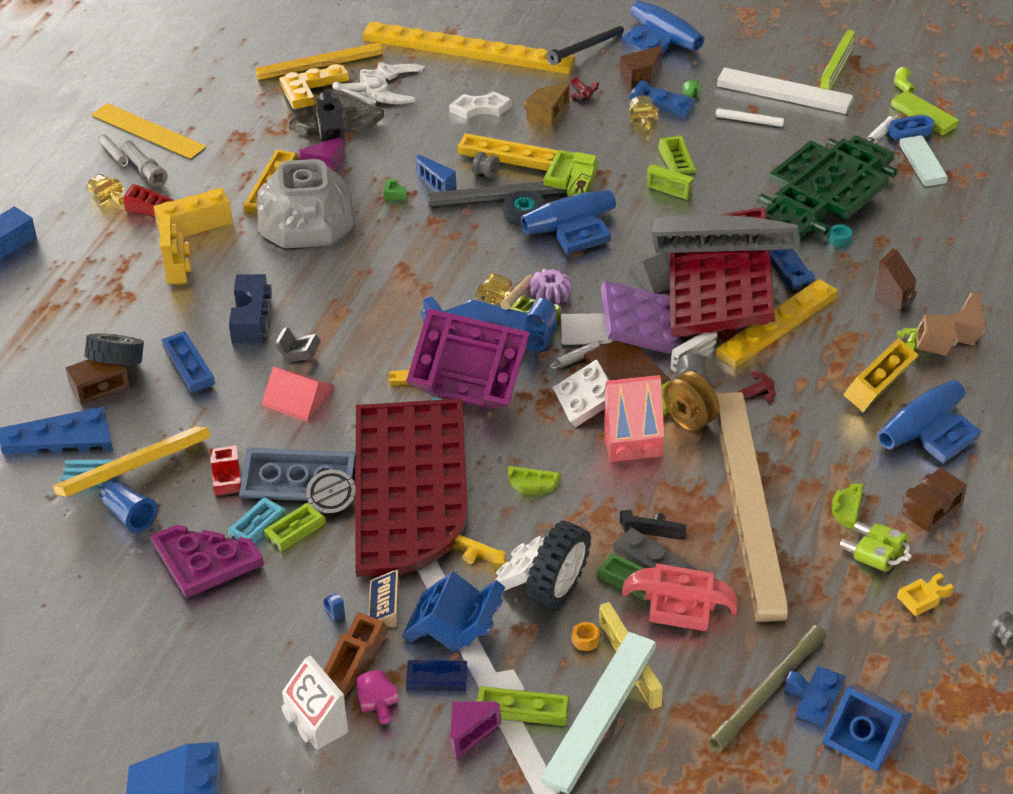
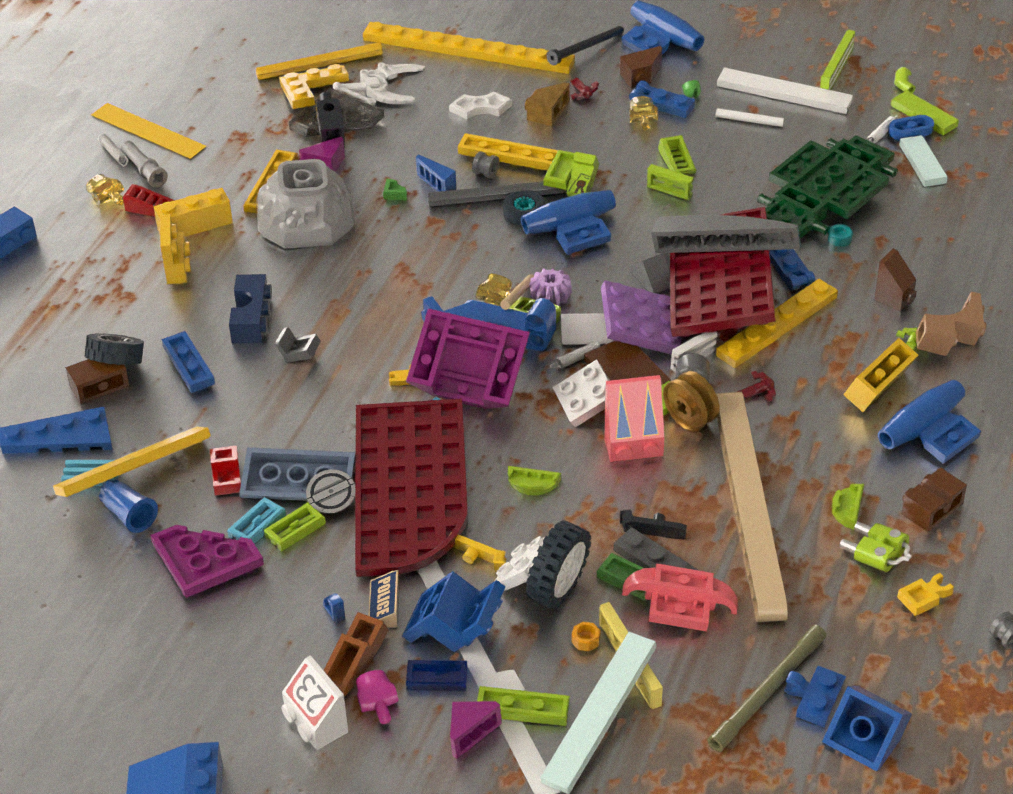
(295, 393): coral slope -> none

